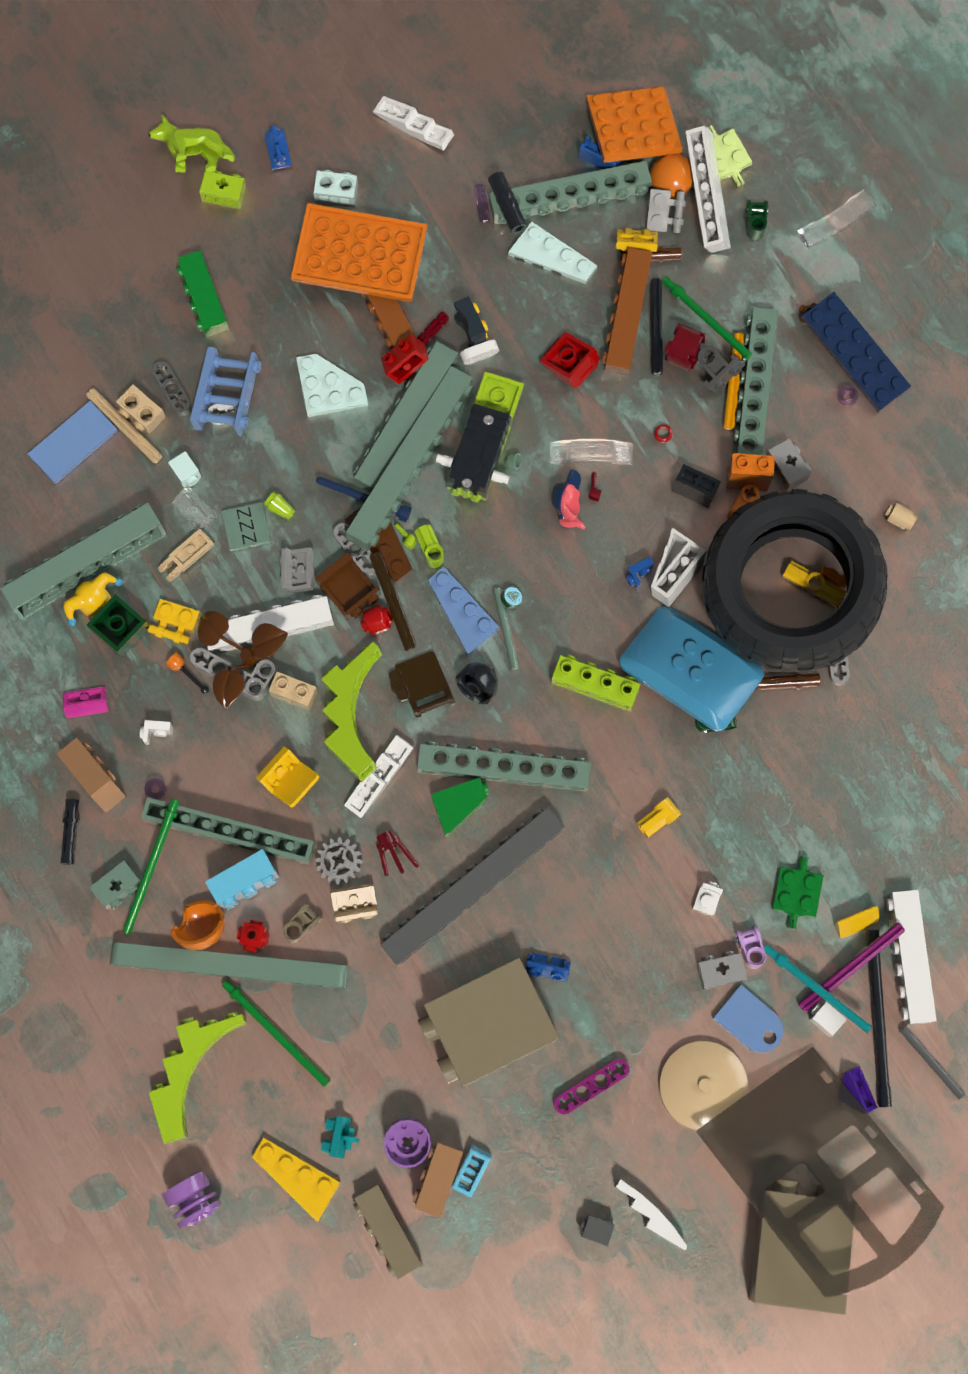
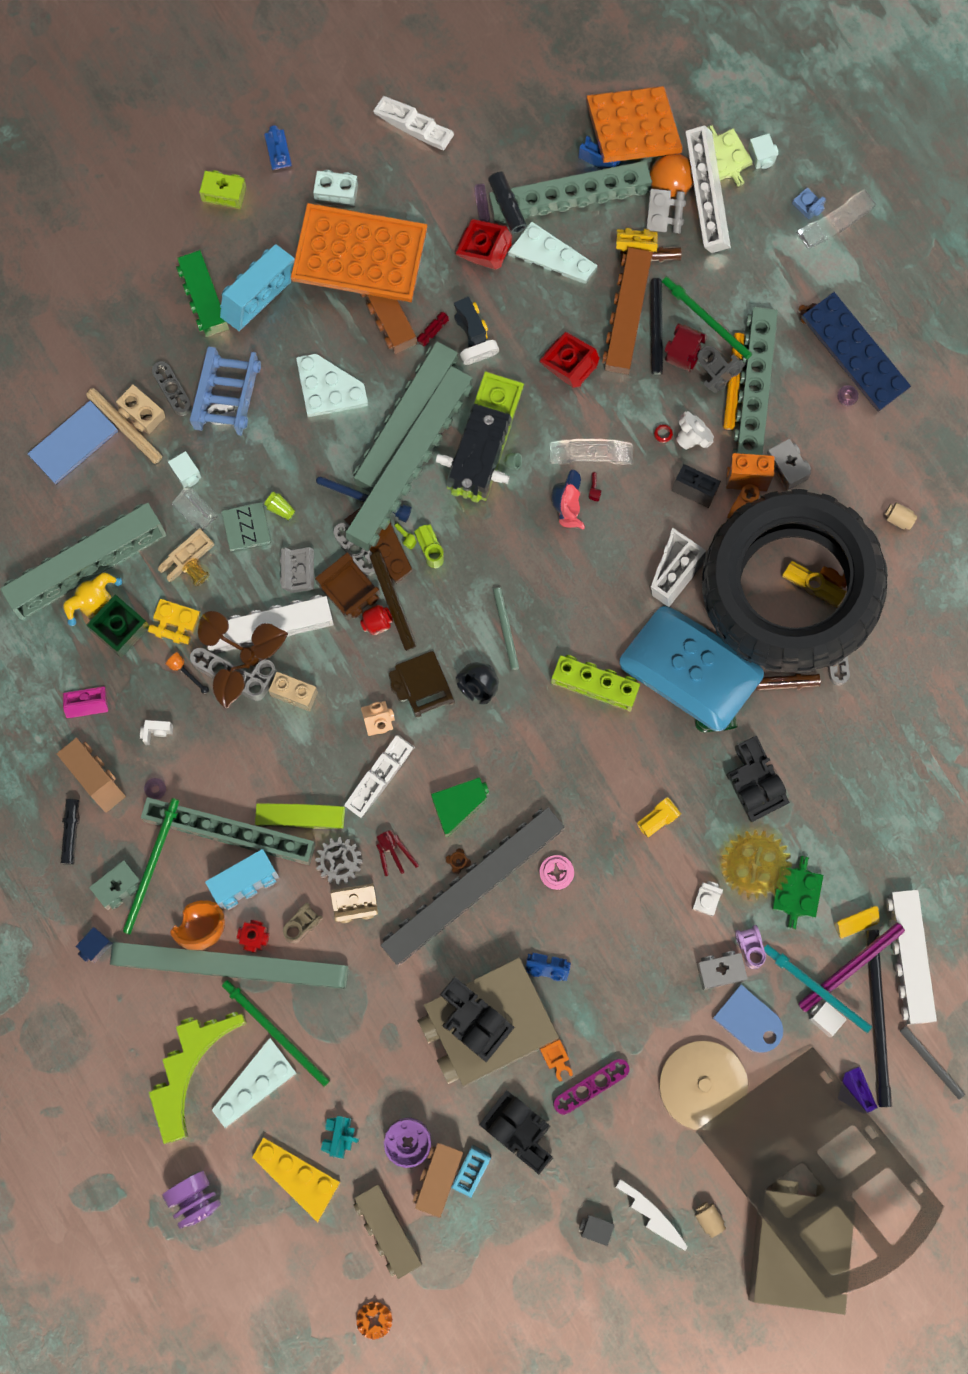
(93, 945): none -> dark blue brick
(192, 142): lime animal -> none
(196, 573): none -> clear yellow bush
(256, 287): none -> medium azure brick
(257, 1081): none -> light aqua wing
(287, 777): yellow bracket -> none
(300, 816): none -> lime slope
(341, 711): lime arch -> none
(363, 1322): none -> orange gear
(377, 718): none -> light nougat brick
(404, 358): red brick -> none
(457, 867): none -> reddish brown plate
(467, 617): medium blue wing -> none
(474, 1022): none -> black plate
(484, 243): none -> red slope
(492, 772): sand green brick -> none
(511, 597): tile -> none
(518, 1128): none -> black plate
(555, 1057): none -> orange plate
(562, 864): none -> bright pink gear
(639, 569): blue bracket -> none
(693, 432): none -> white plant
(710, 1219): none -> tan brick
(738, 861): none -> clear yellow gear
(756, 216): dark green piece -> none
(757, 784): none -> black plate
(762, 151): none -> light aqua brick
(809, 204): none -> medium blue bracket

